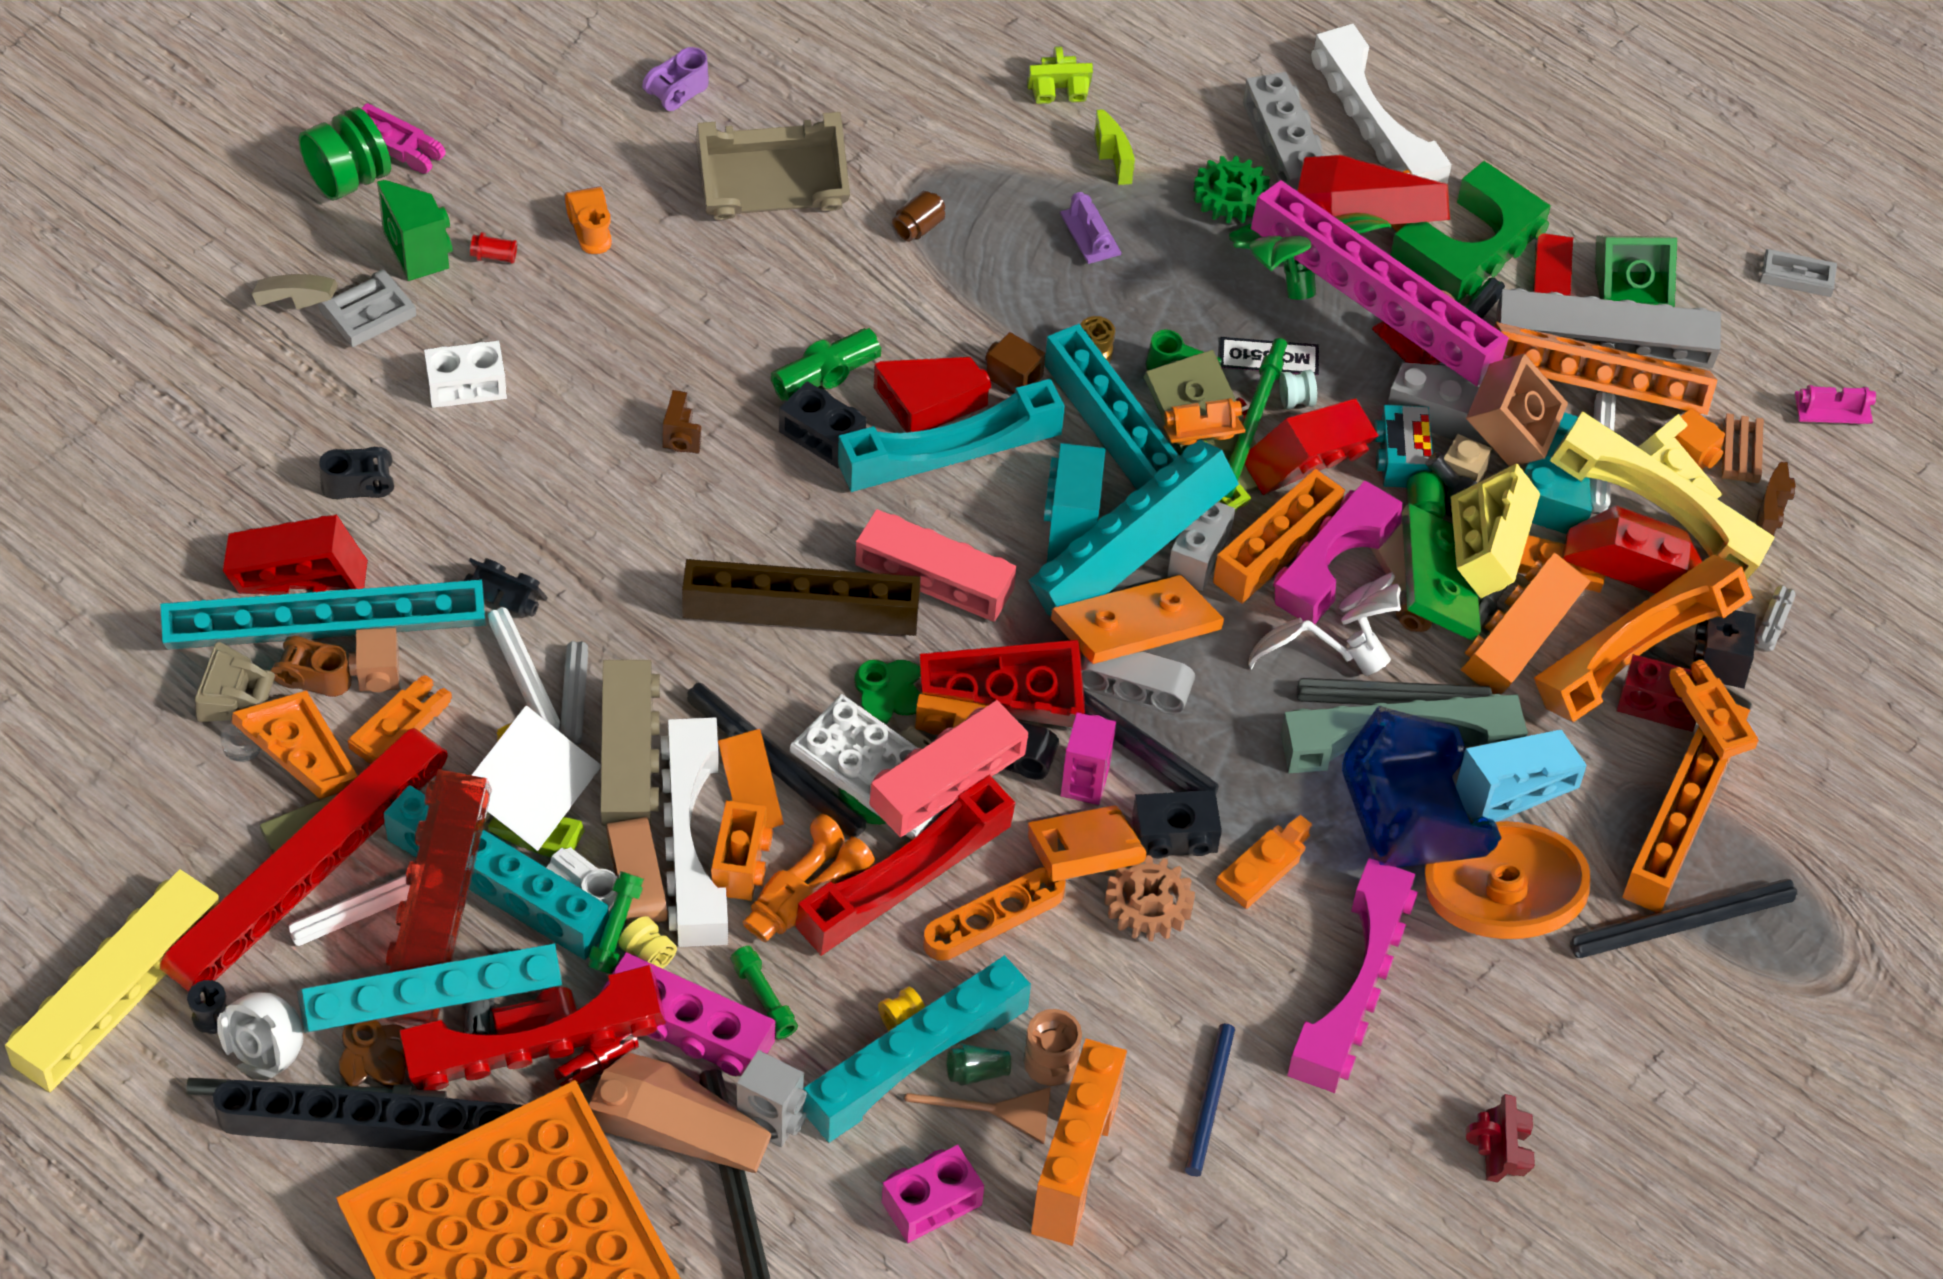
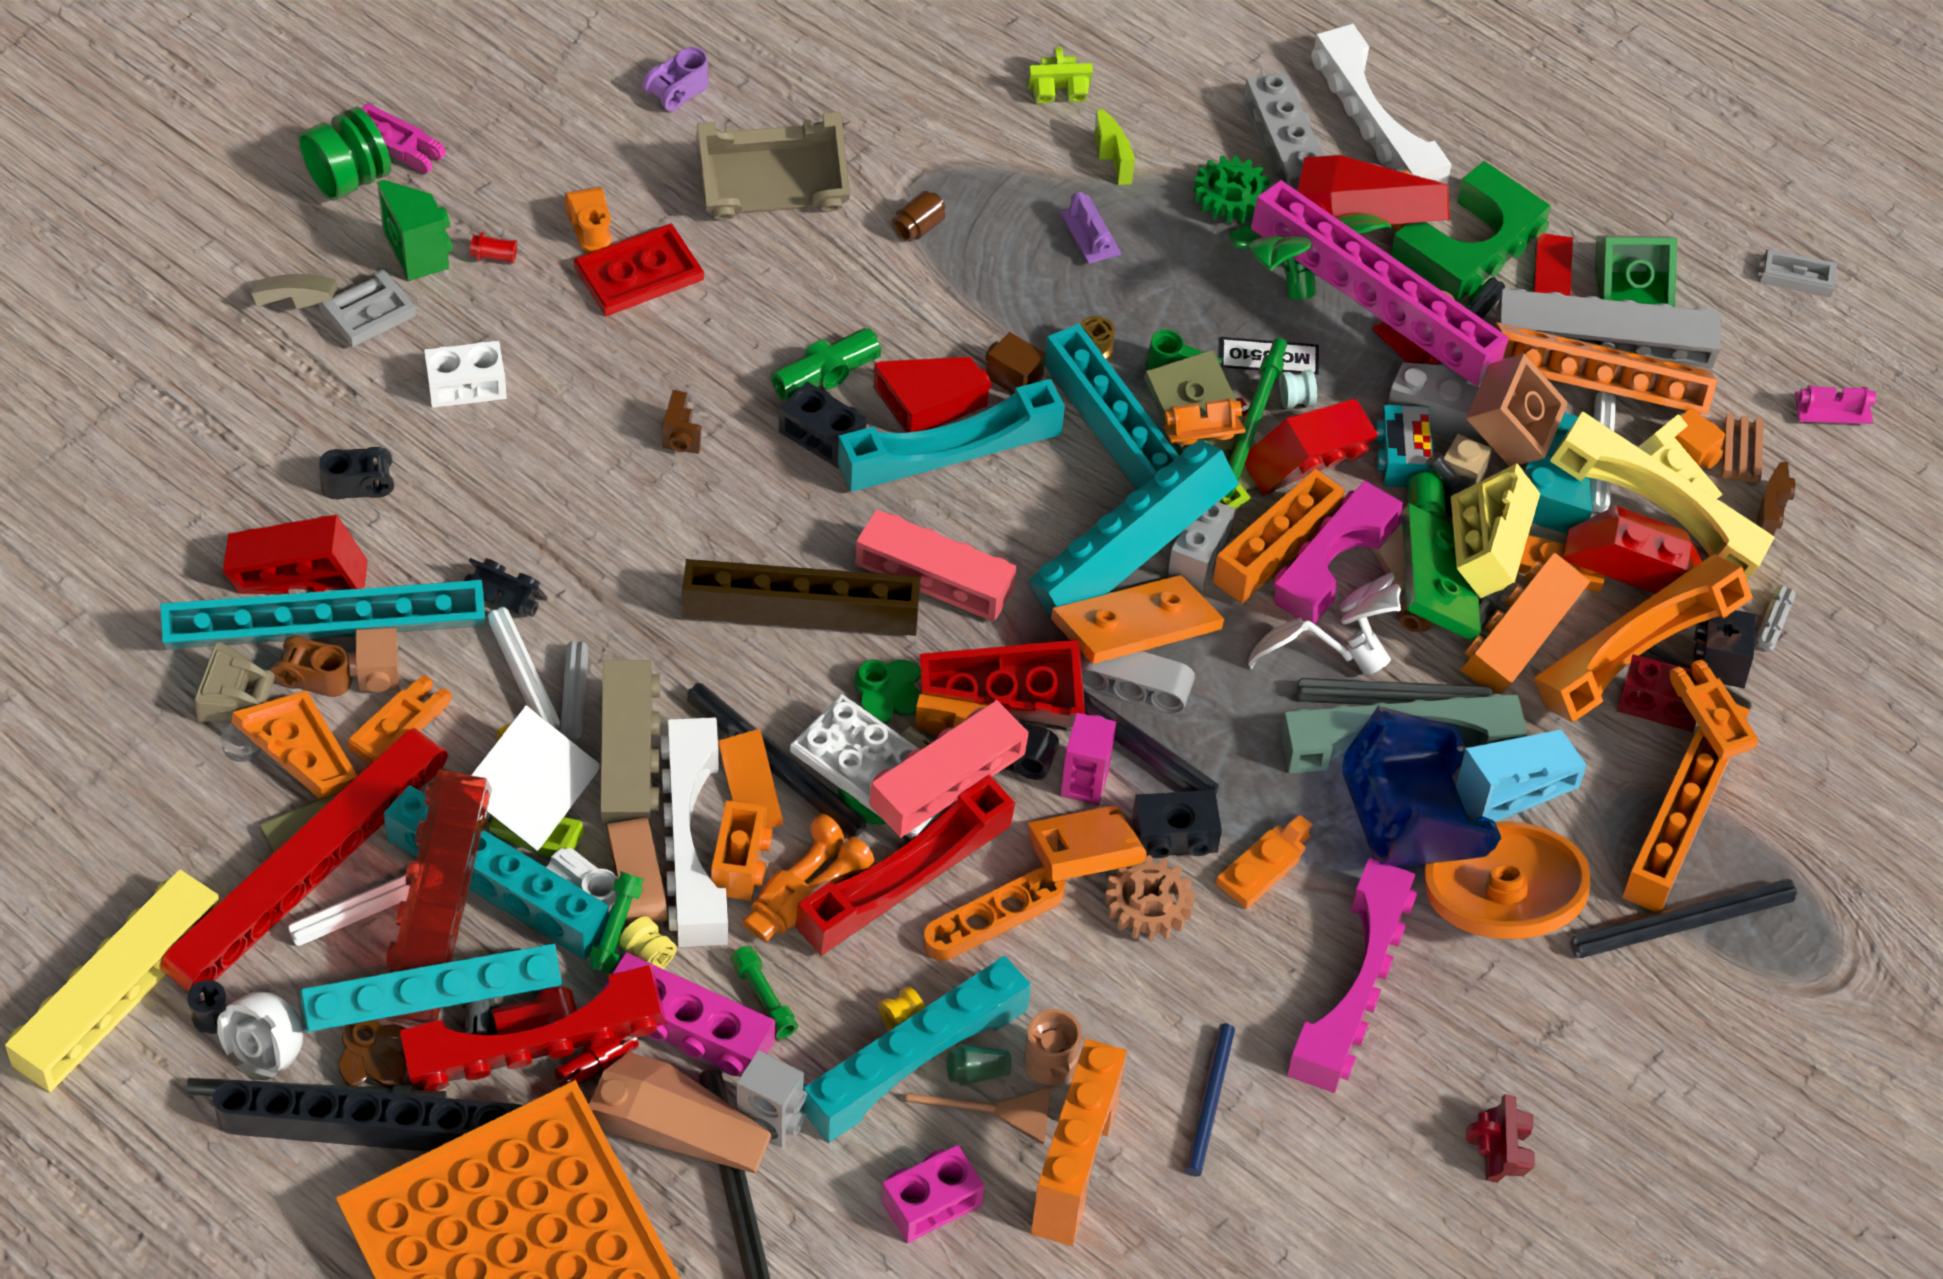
(638, 269): none -> red tile
(1073, 495): teal wedge -> none

